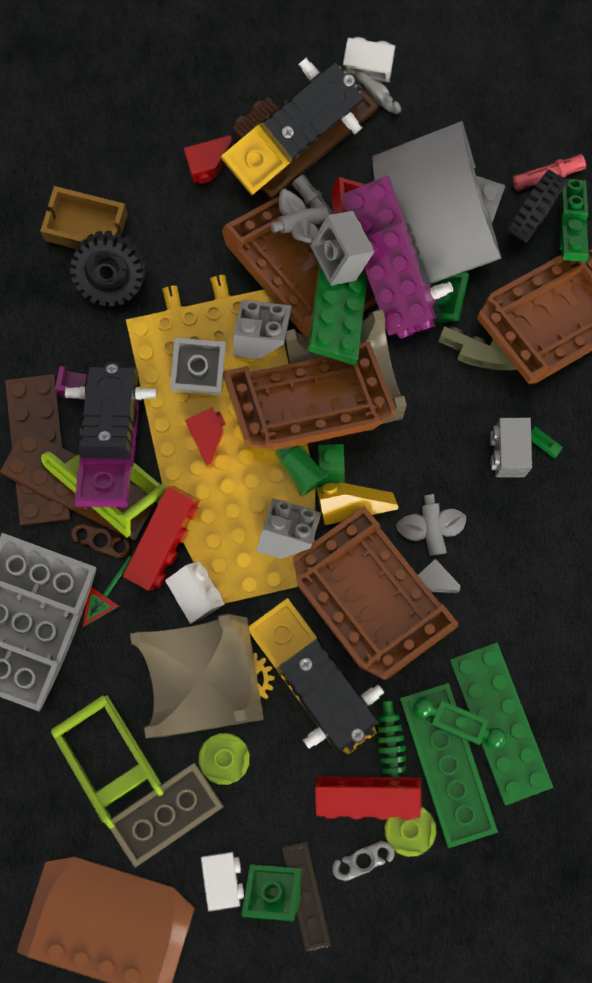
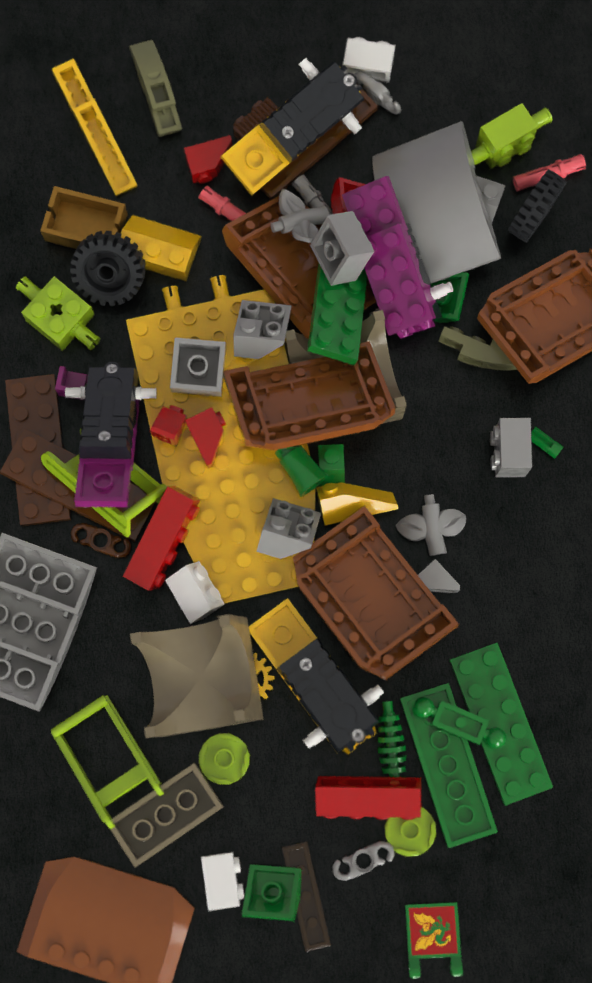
(57, 298): none -> lime brick
(94, 127): none -> yellow slope
(99, 604): piece -> none
(156, 87): none -> olive slope
(163, 246): none -> yellow slope
(169, 425): none -> red slope
(221, 204): none -> coral pin
(433, 934): none -> flag
(508, 135): none -> lime brick
(574, 221): green slope -> none

